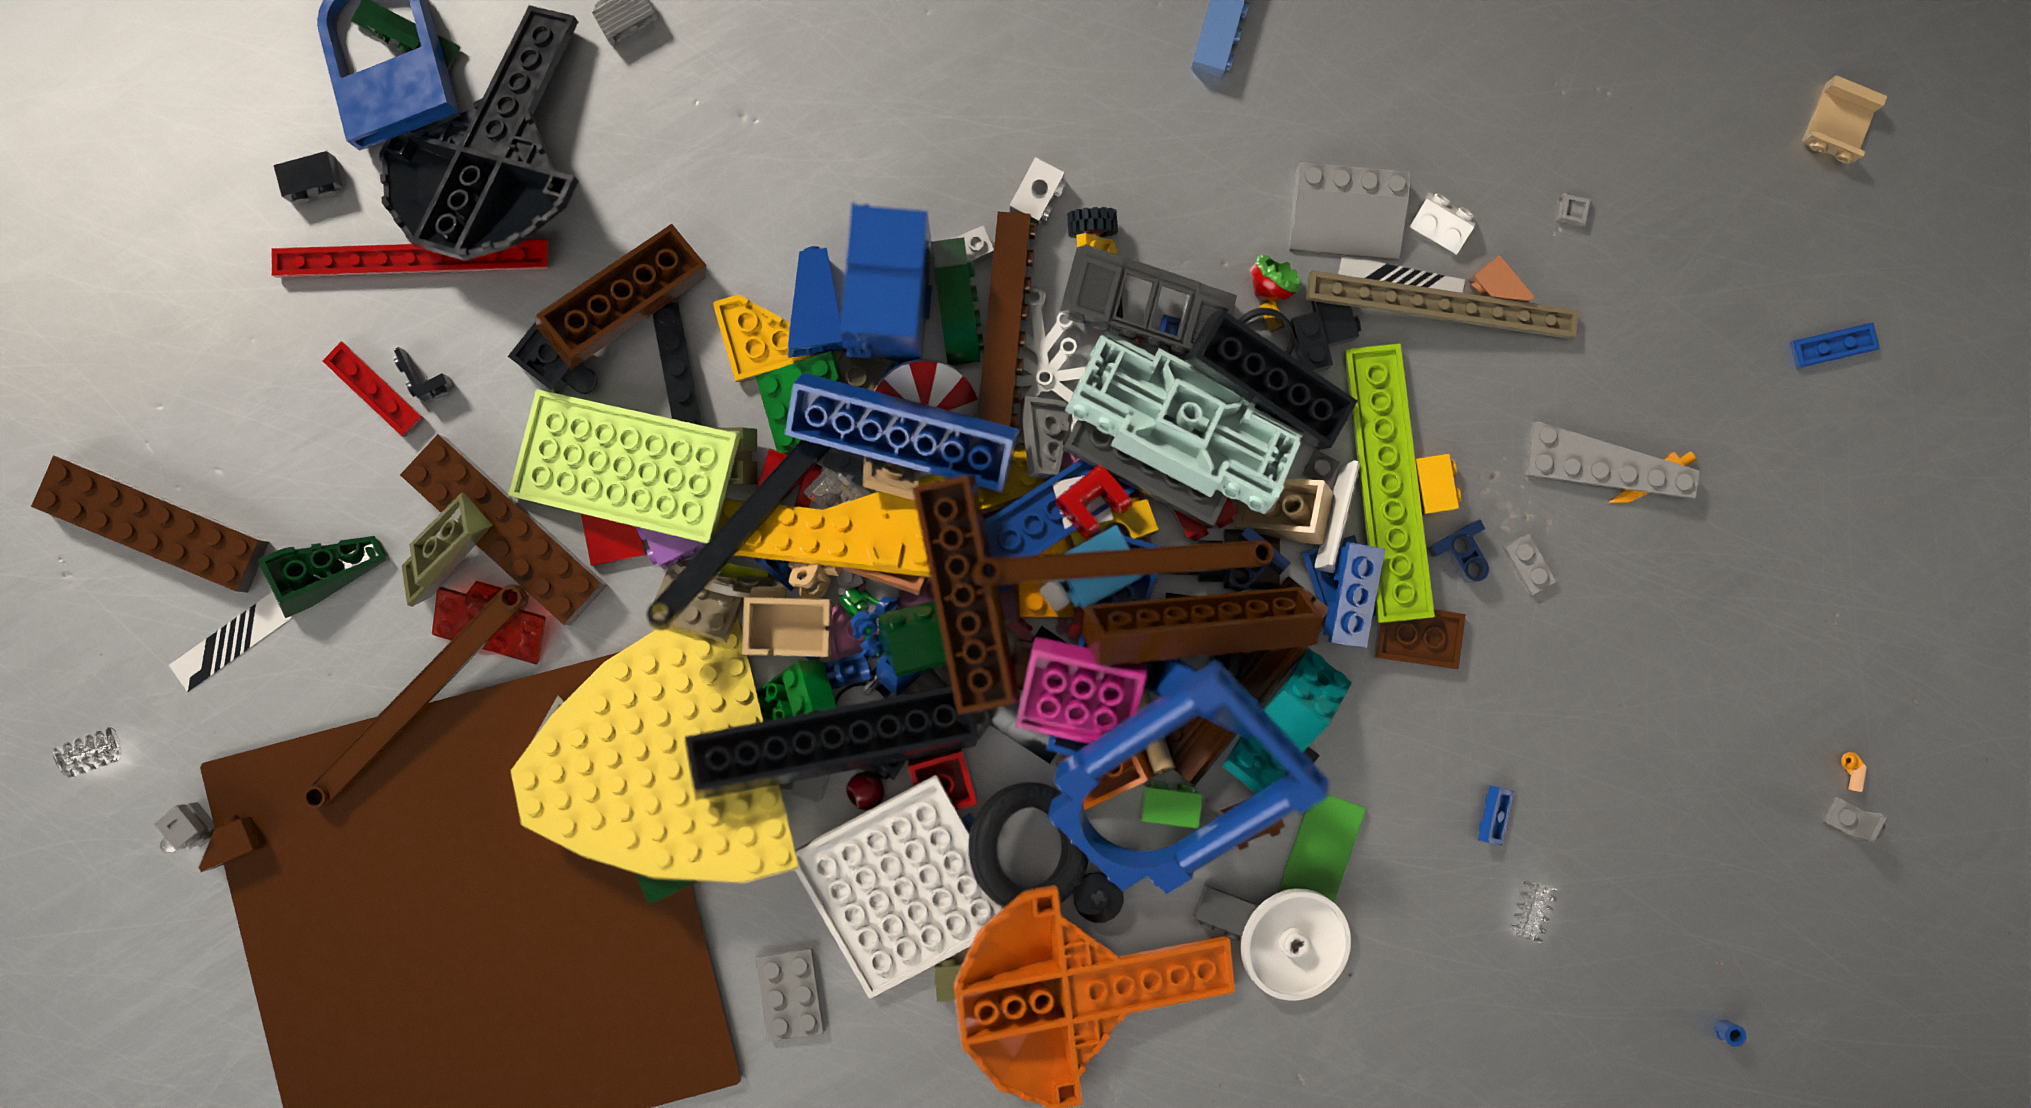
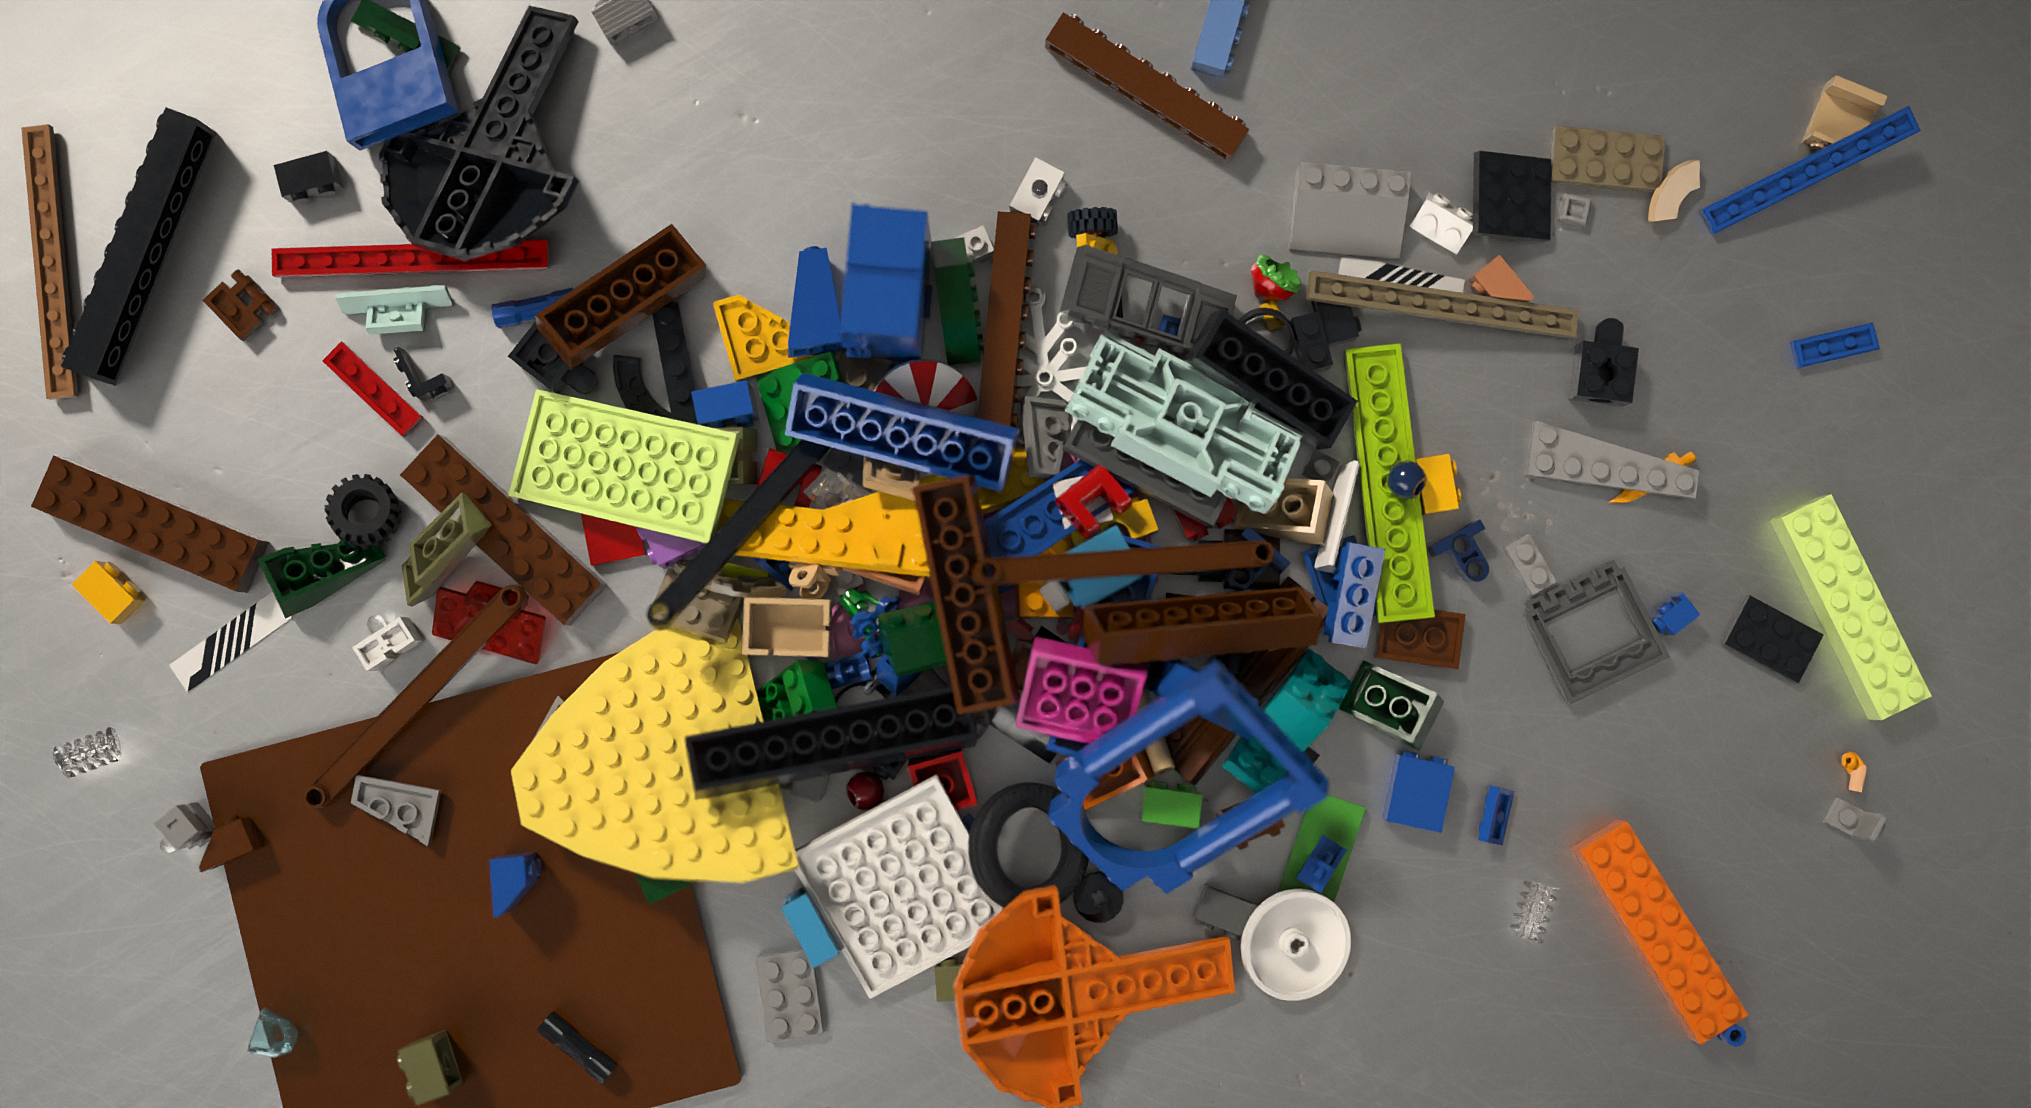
(49, 258): none -> medium nougat plate
(108, 591): none -> yellow brick
(139, 247): none -> black brick
(234, 311): none -> reddish brown plate
(265, 1035): none -> clear light blue hair
(352, 492): none -> black tyre
(385, 641): none -> white piece
(394, 308): none -> light aqua bracket
(401, 804): none -> light grey wing
(429, 1067): none -> olive brick
(512, 879): none -> blue slope
(515, 312): none -> blue axle
(561, 1033): none -> black axle
(632, 387): none -> black tile
(726, 405): none -> blue brick
(810, 927): none -> dark azure brick
(1146, 87): none -> reddish brown brick
(1321, 863): none -> blue hips
(1392, 705): none -> dark green slope
(1406, 480): none -> dark blue piece
(1418, 791): none -> blue brick
(1512, 196): none -> black plate
(1604, 368): none -> black brick
(1607, 159): none -> dark tan plate
(1611, 667): none -> dark grey hinge
(1659, 931): none -> orange brick
(1673, 189): none -> tan tile
(1674, 615): none -> blue brick
(1772, 639): none -> black plate
(1810, 169): none -> blue tile
(1850, 608): none -> yellowish green brick

